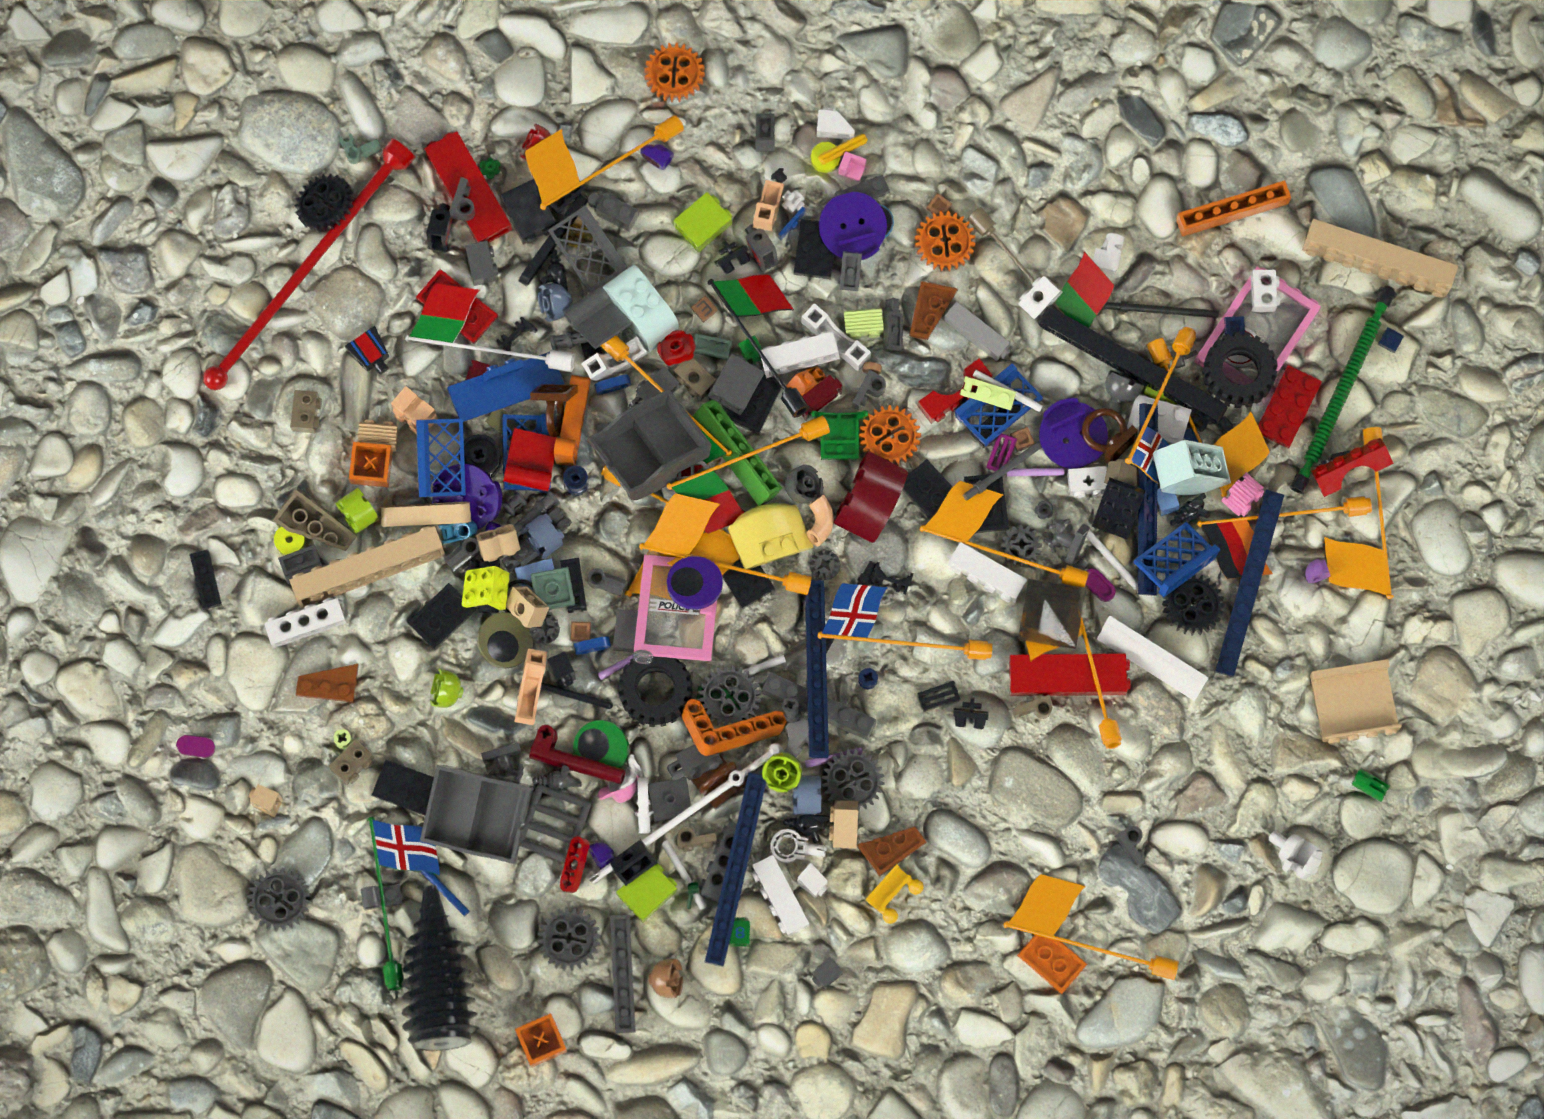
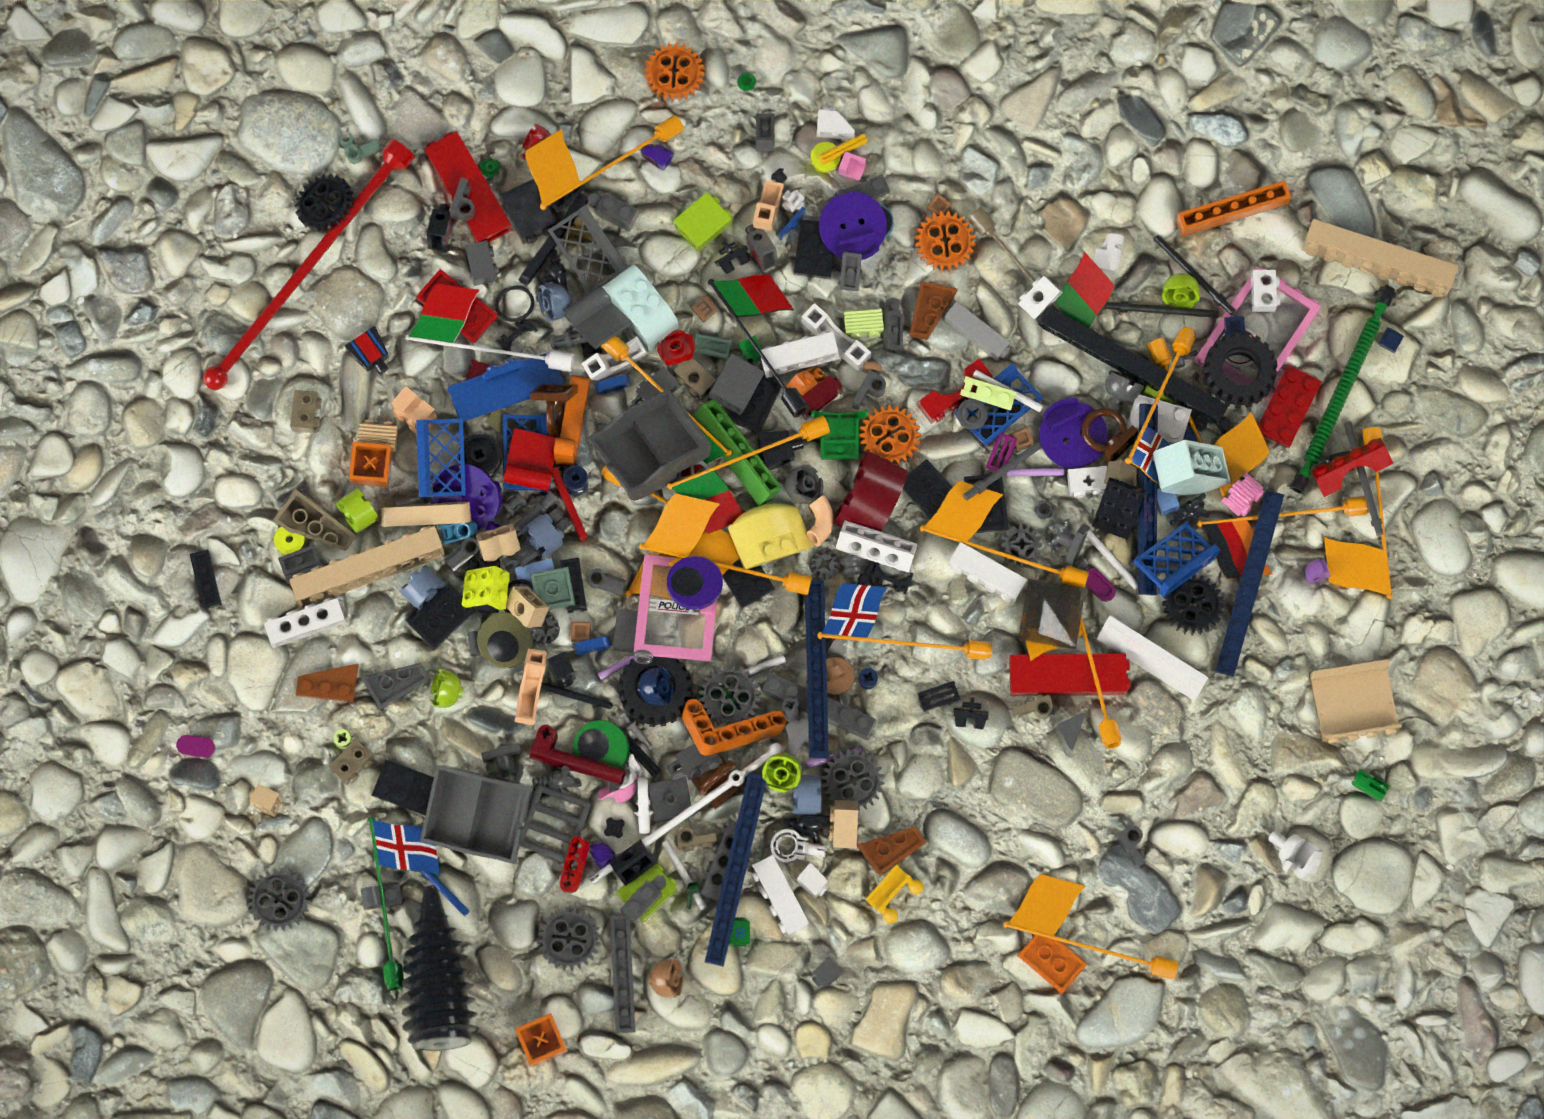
(395, 684): none -> dark grey wing
(422, 587): none -> sand blue brick
(472, 637): none -> dark grey pin
(519, 318): none -> black tyre
(569, 505): none -> red tile
(609, 831): none -> black plate
(635, 729): none -> light grey piece
(642, 757): none -> black axle
(643, 899): none -> dark grey brick
(655, 686): none -> dark blue cylinder
(746, 81): none -> green plate
(780, 454): none -> black torso
(839, 676): none -> medium nougat tile
(851, 566): none -> dark grey wheel
(876, 546): none -> white brick
(972, 405): none -> dark grey gear
(1068, 732): none -> dark grey slope
(1181, 291): none -> lime cylinder
(1218, 298): none -> black bar
(1376, 521): none -> dark grey bar

